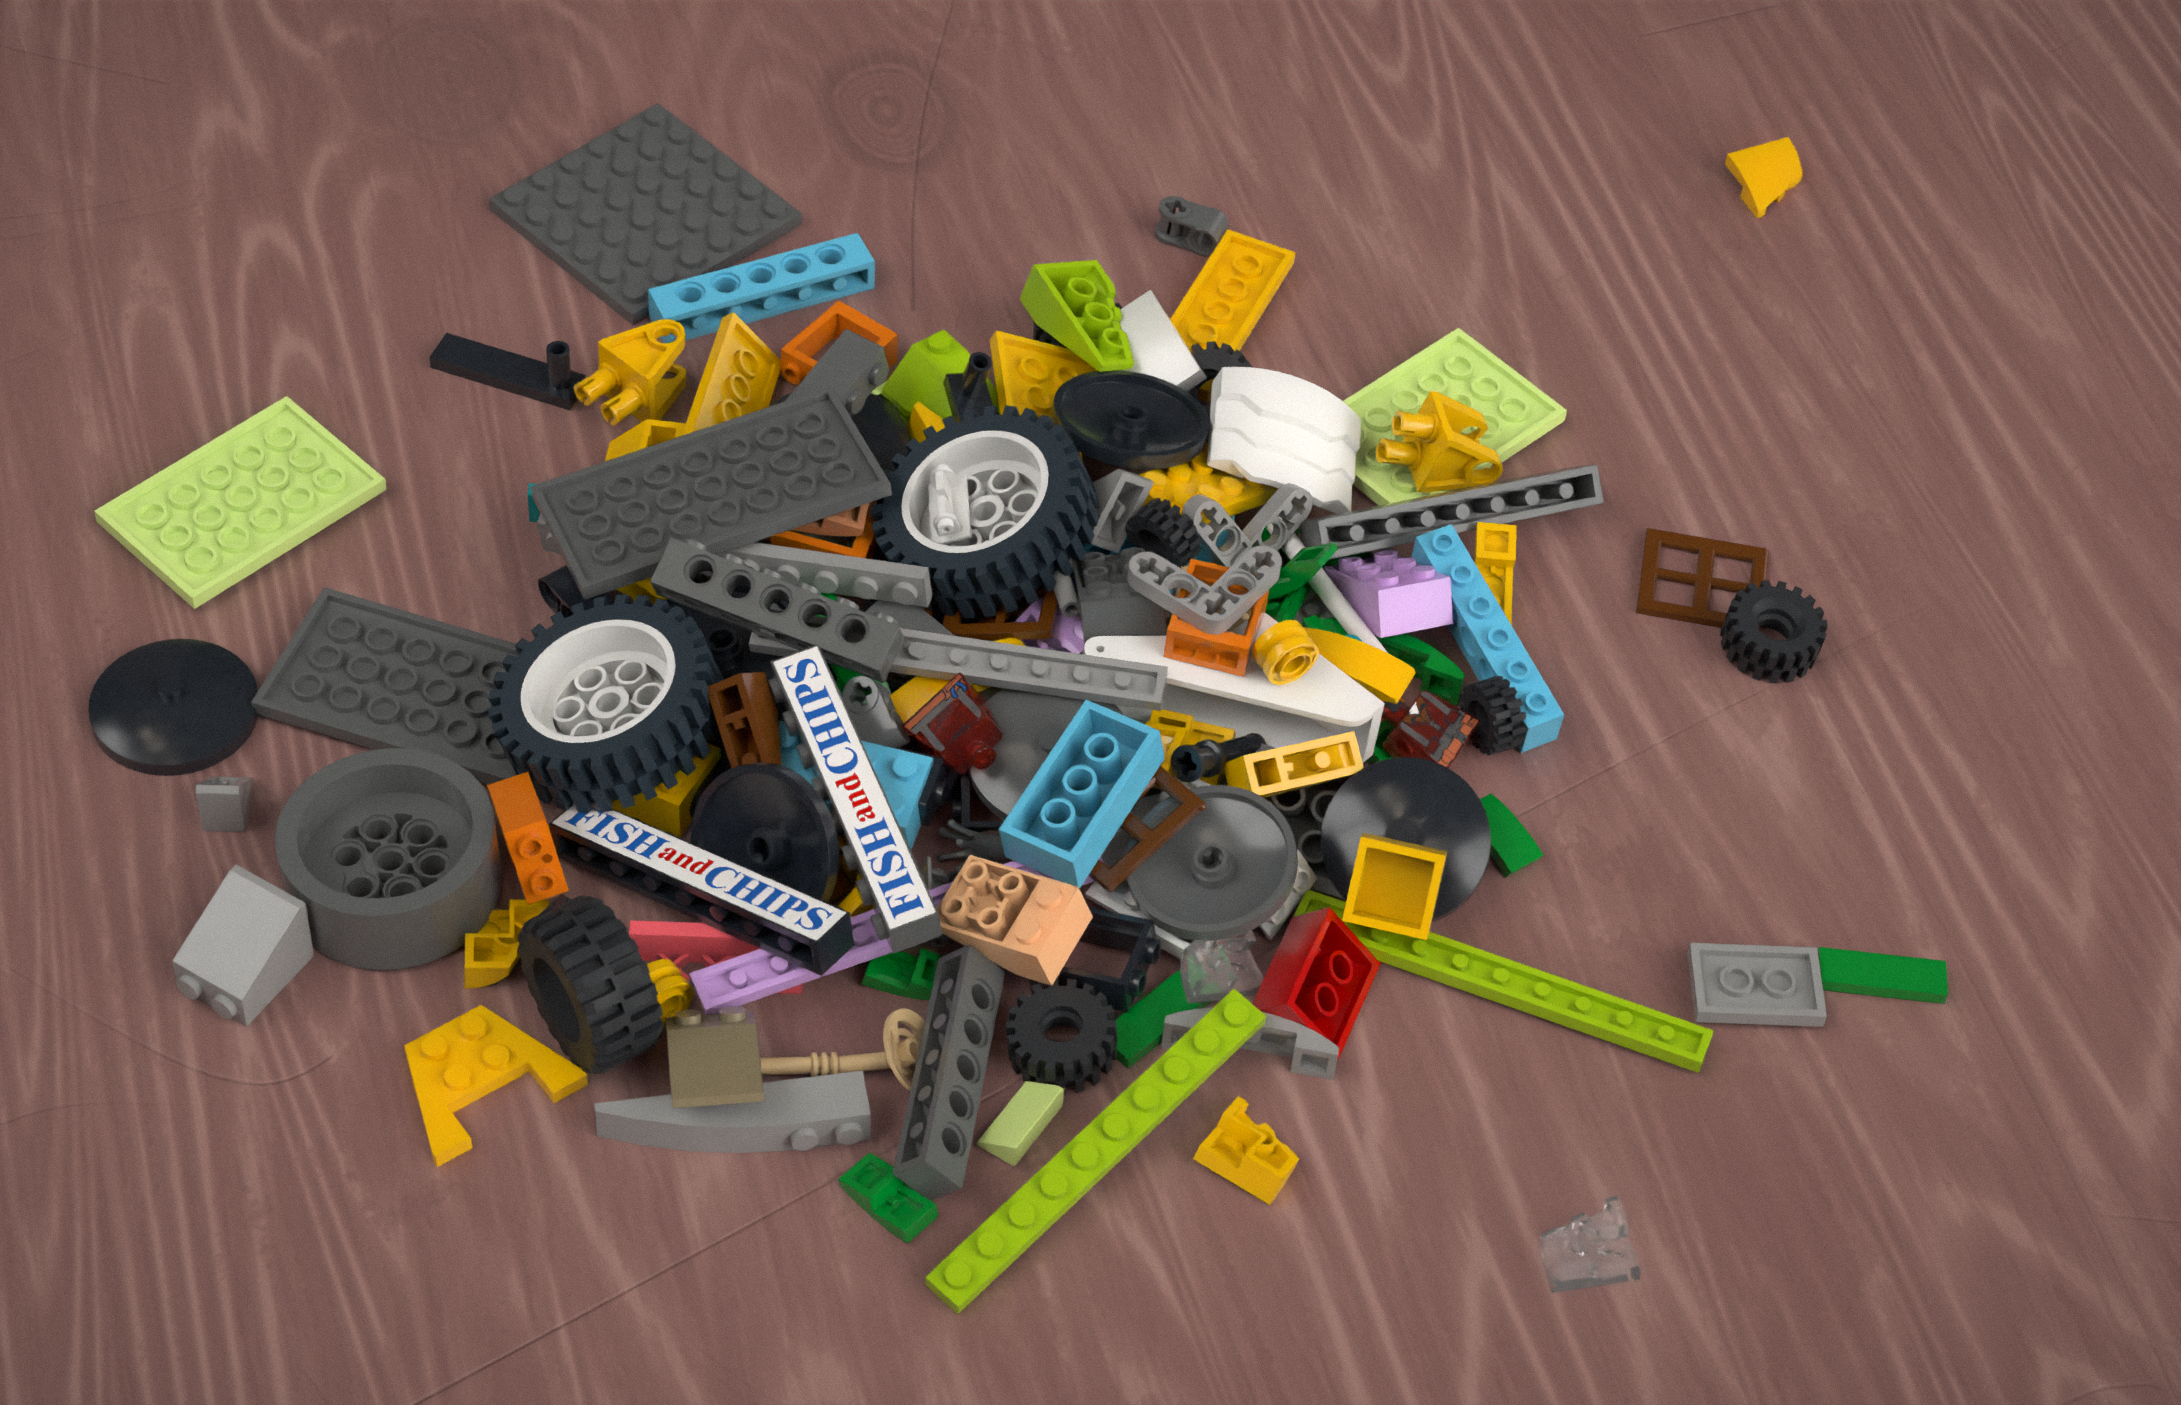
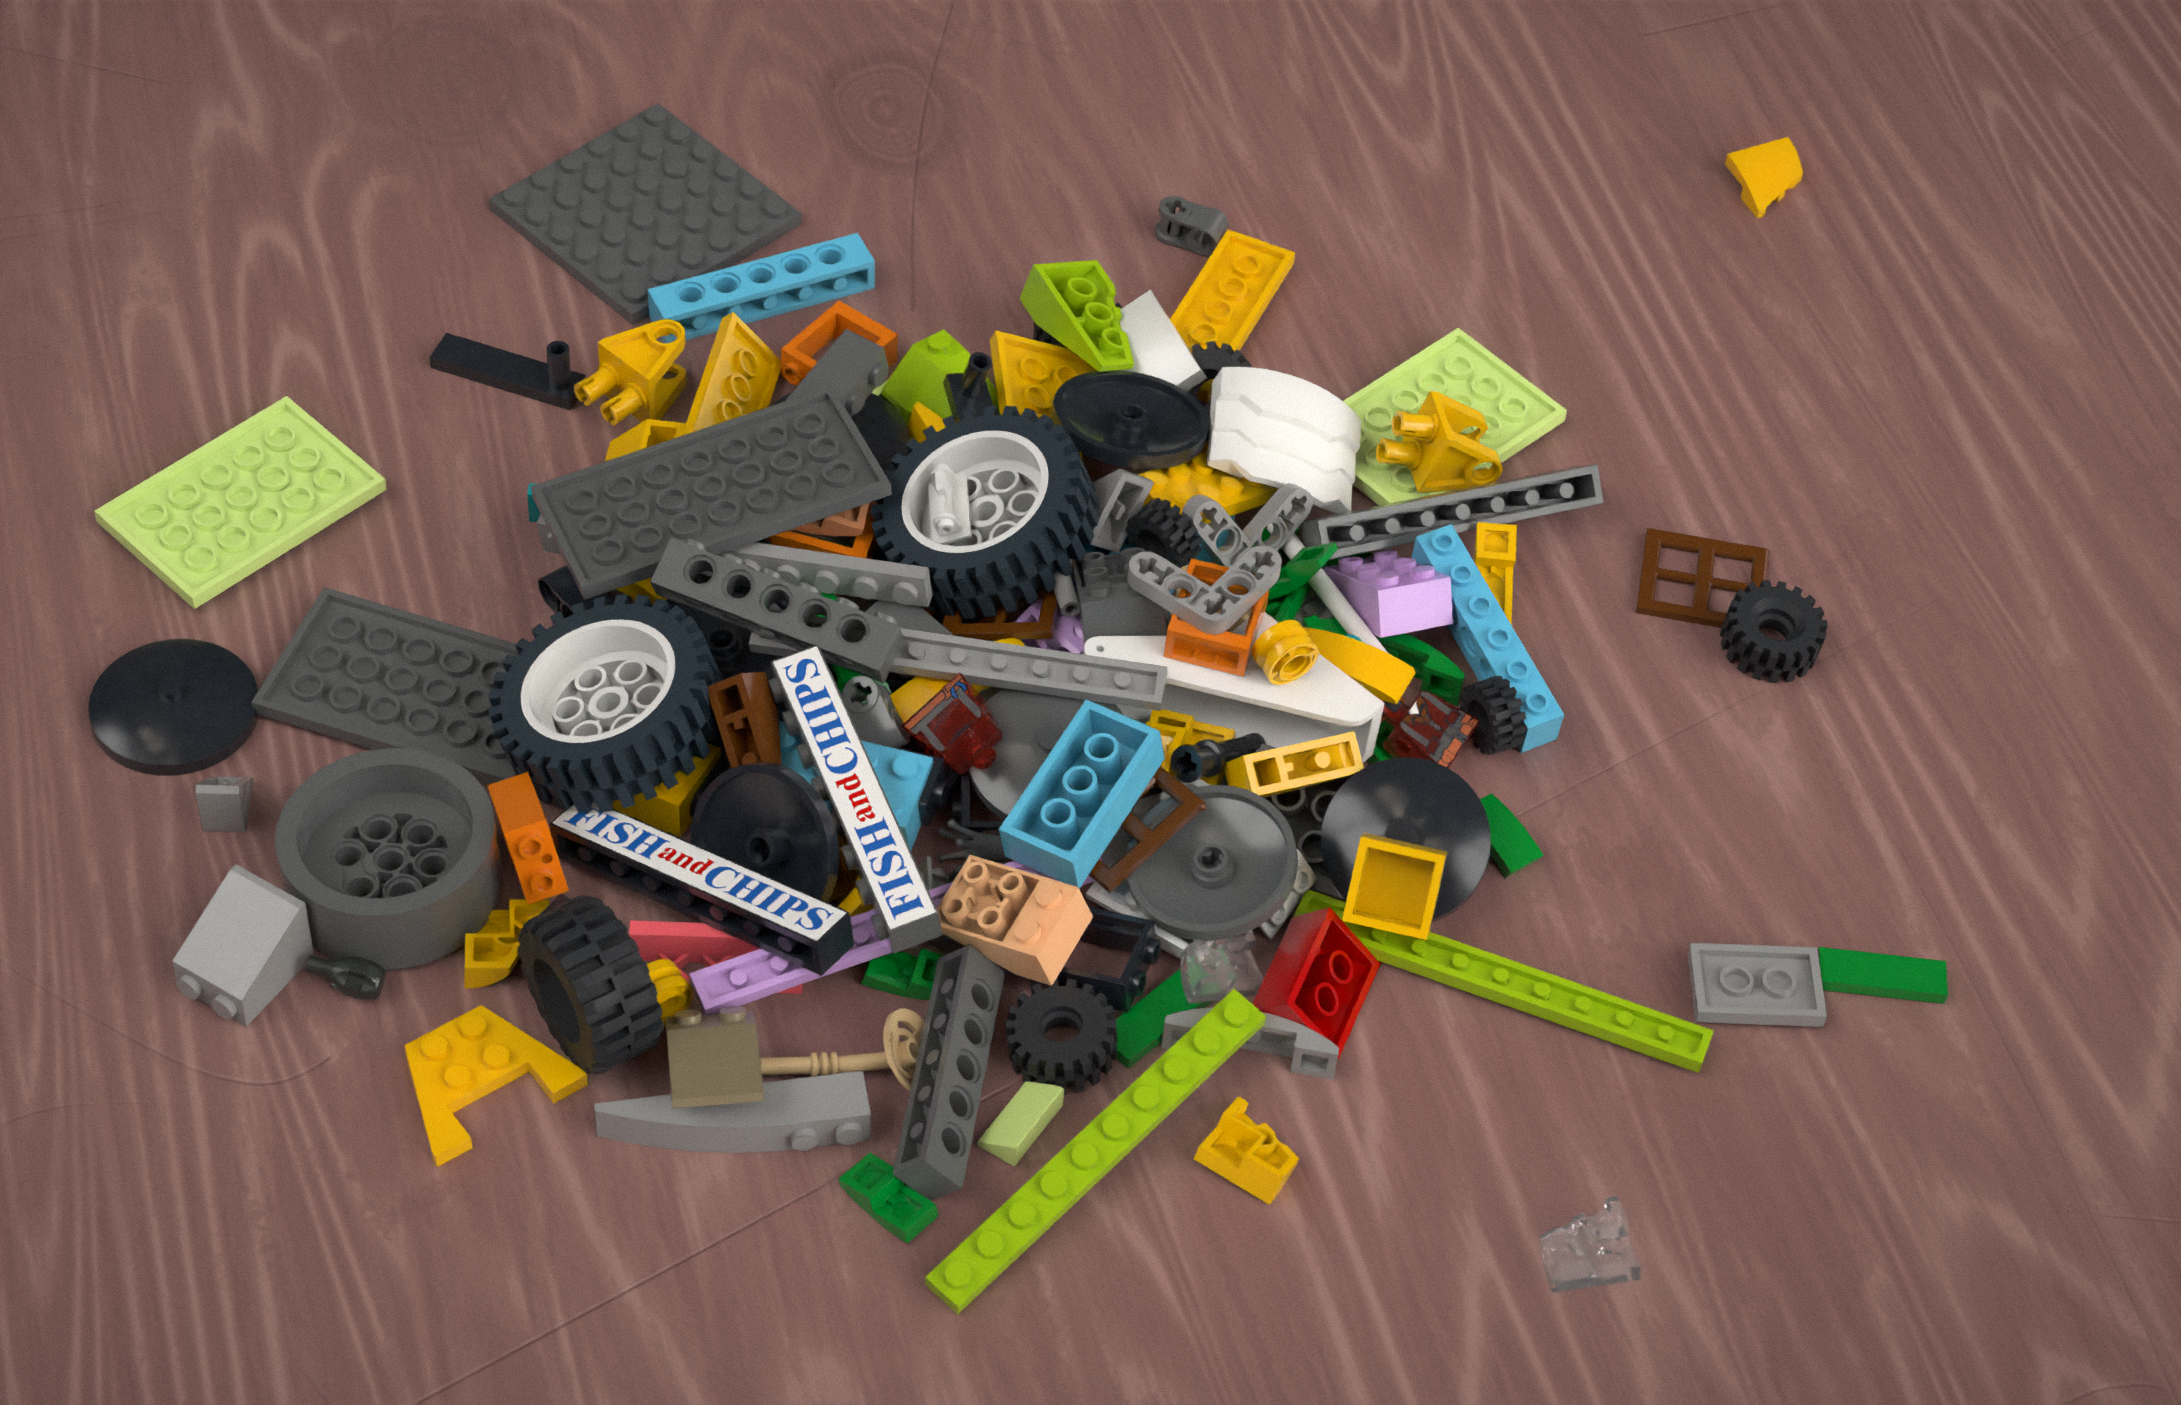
(350, 975): none -> pearl dark grey piece

